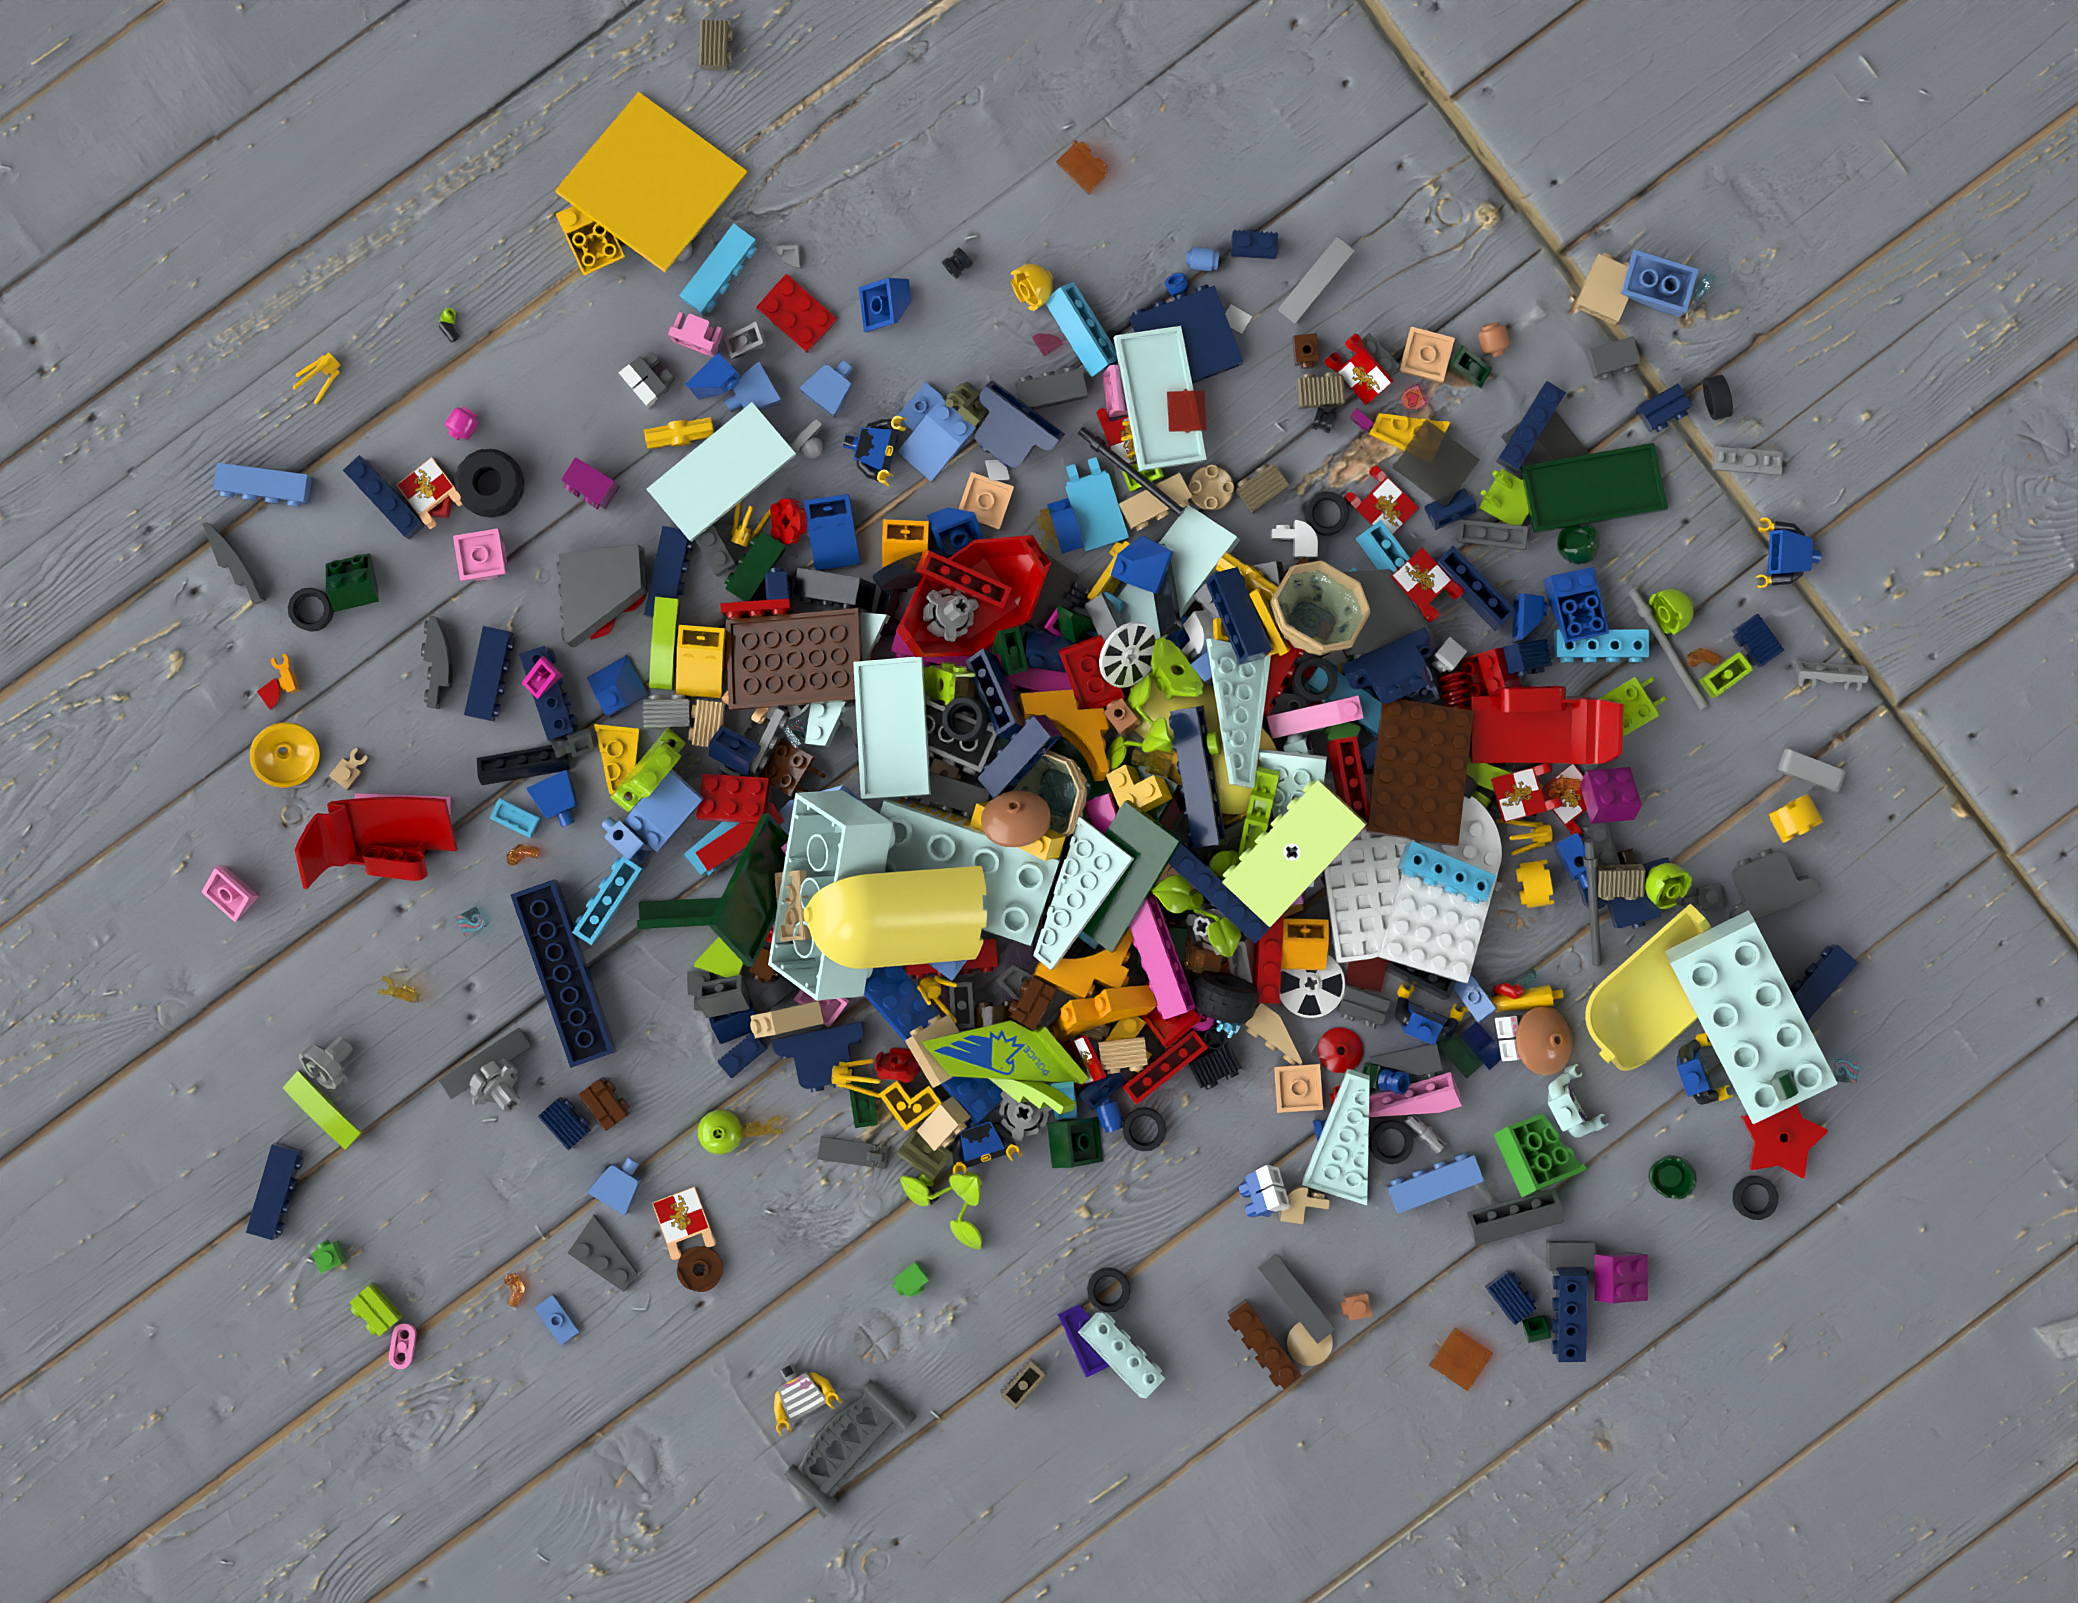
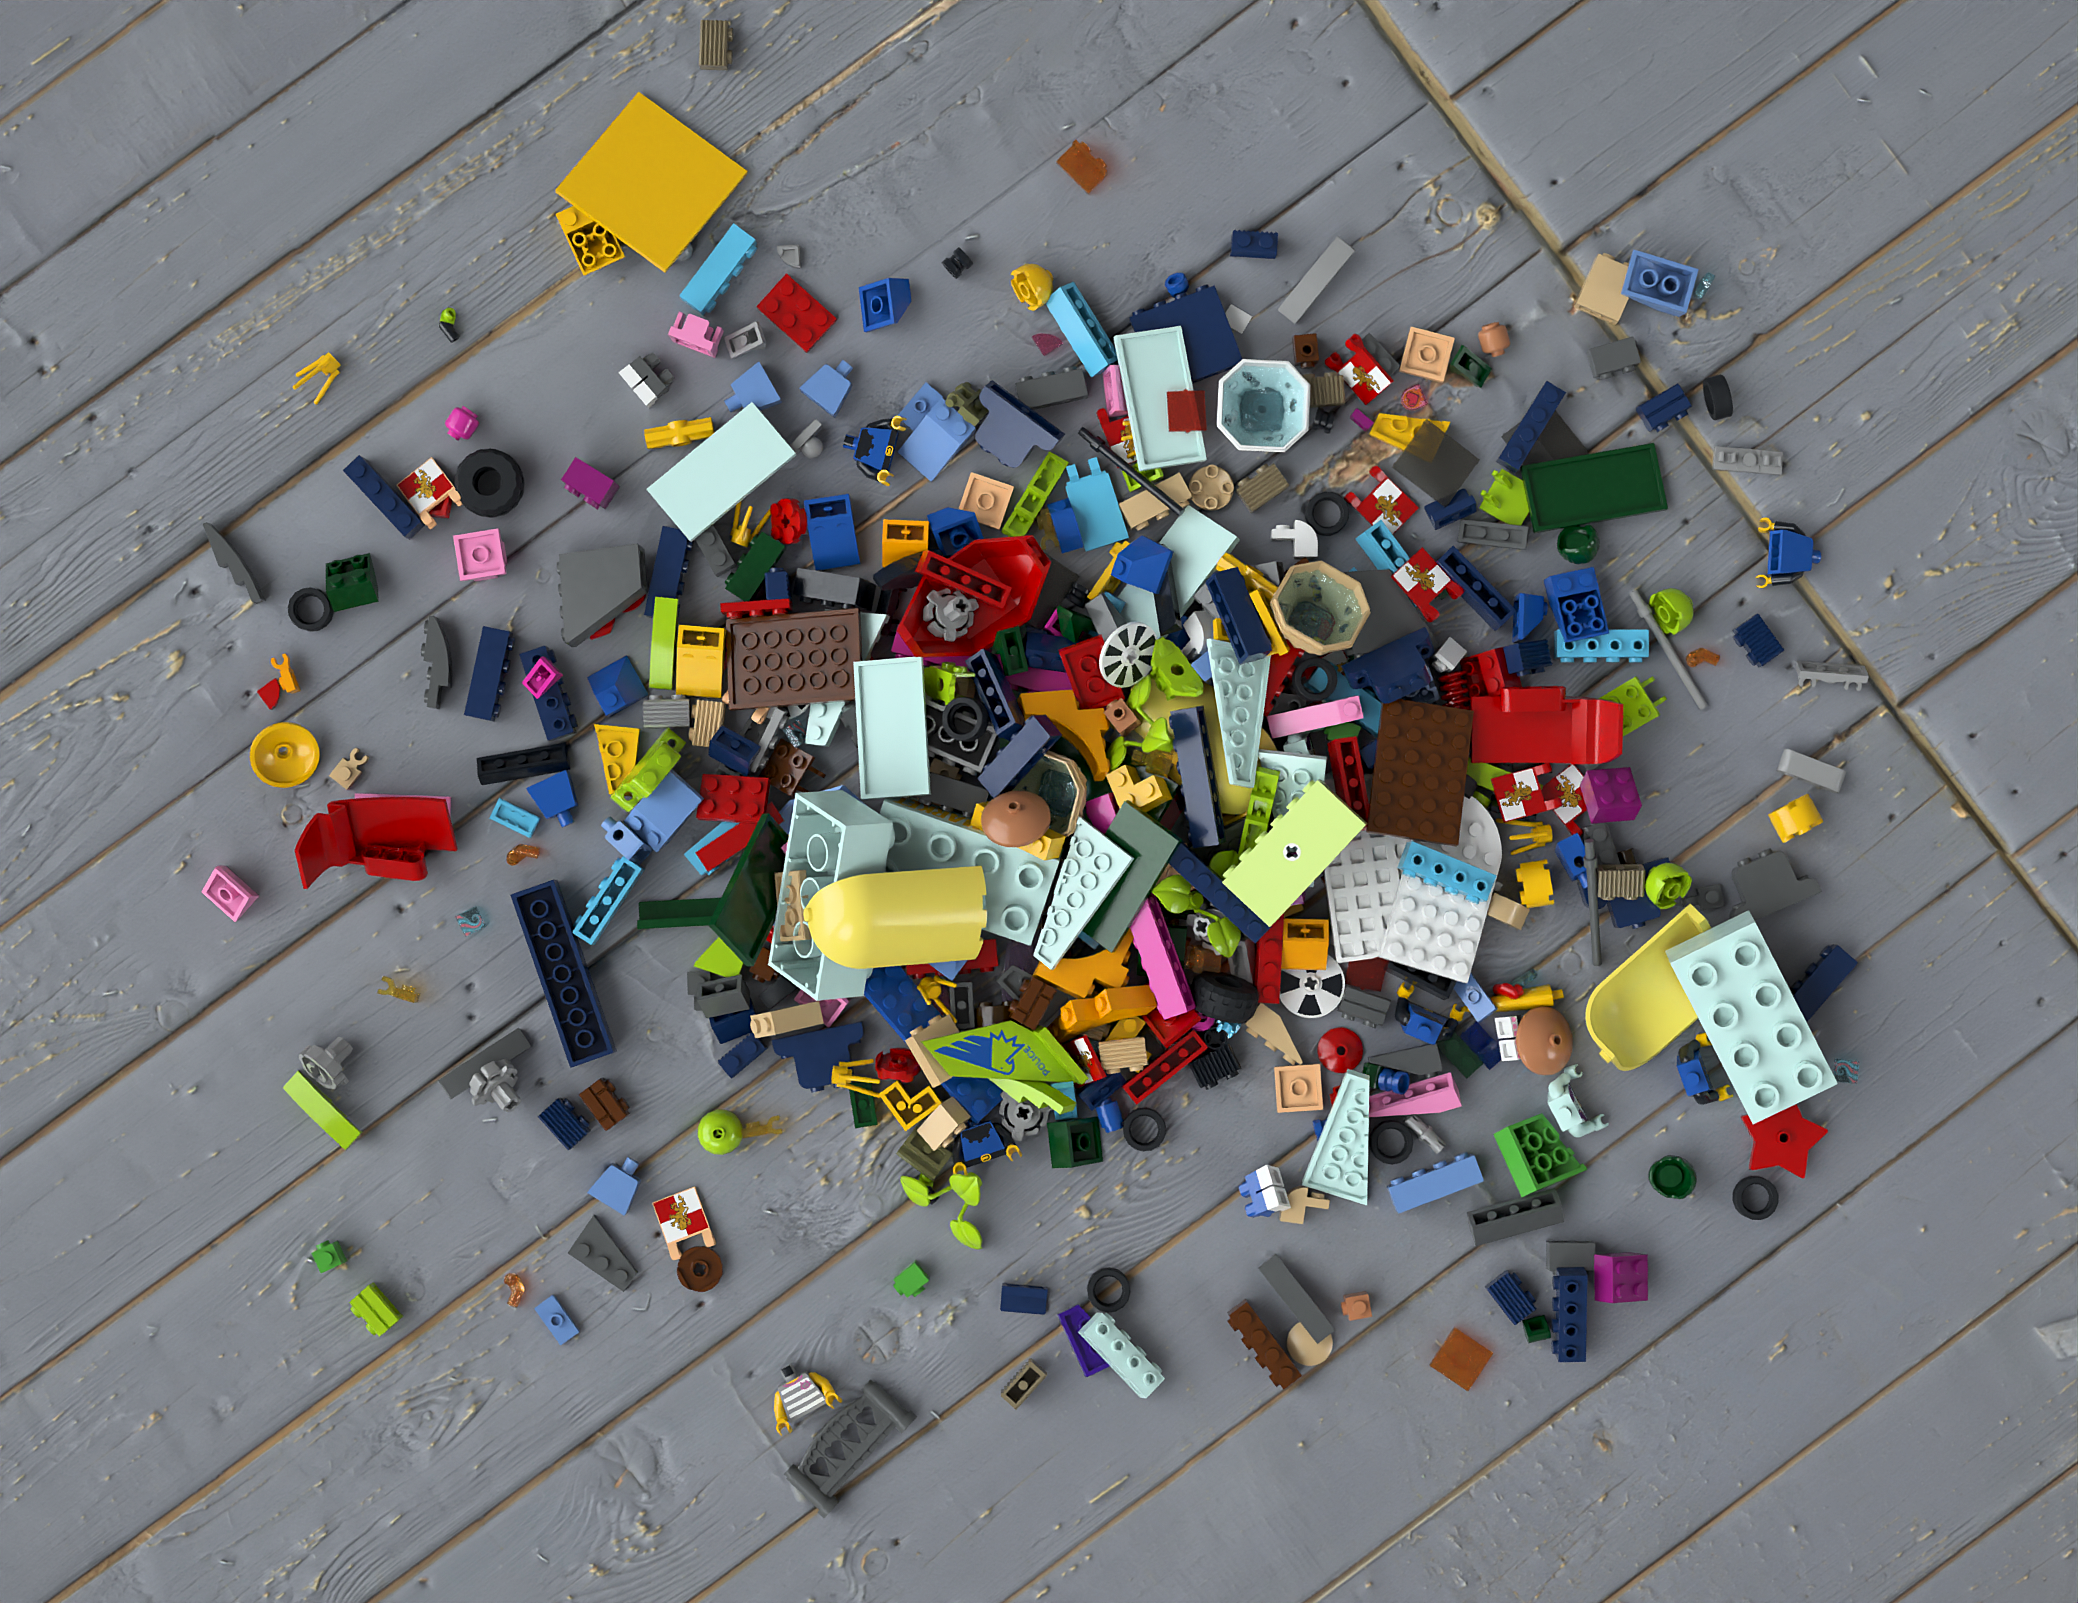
(262, 483): medium blue brick -> none
(274, 1191): dark blue brick -> none
(402, 1345): bright pink plate -> none
(577, 743): dark grey plate -> none
(713, 378): blue slope -> none
(853, 1152): dark grey hinge -> none
(996, 470): white sticker -> none
(1023, 1298): none -> dark blue panel
(1035, 496): none -> lime slope
(1202, 259): medium blue brick -> none
(1213, 743): lime tile -> none
(1265, 384): none -> clear light blue rock
(1507, 911): none -> tan brick
(1560, 785): clear orange arm -> none
(1725, 674): lime brick -> none
(1784, 1085): dark green brick -> none

